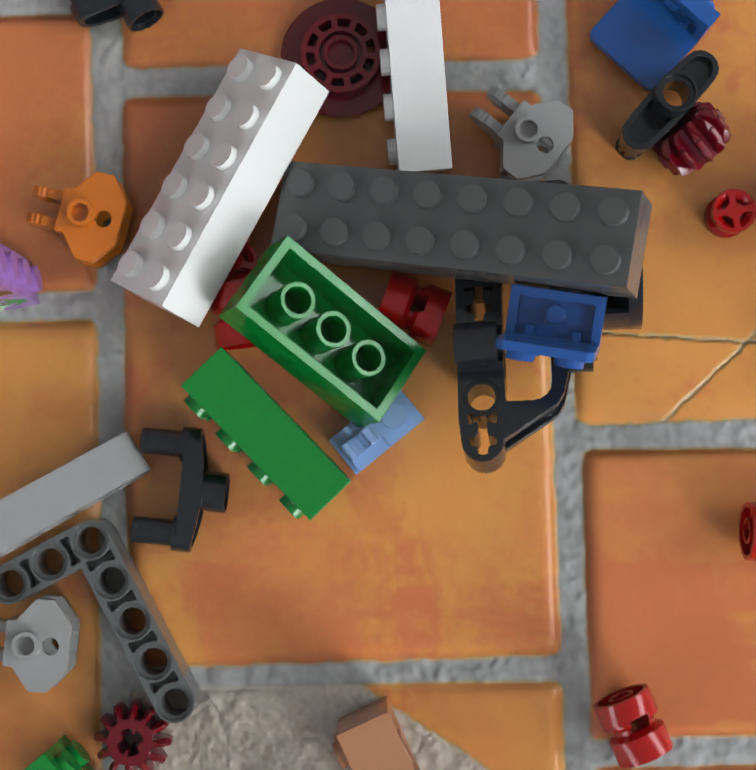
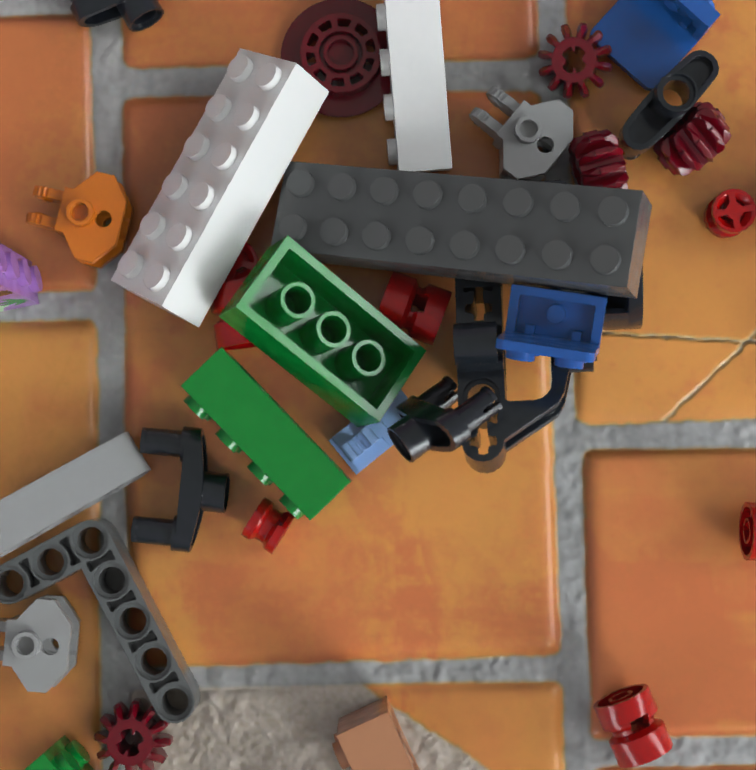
(268, 525): none -> red wheel
(433, 425): none -> black connector
(560, 63): none -> dark red gear
(598, 160): none -> dark red gear

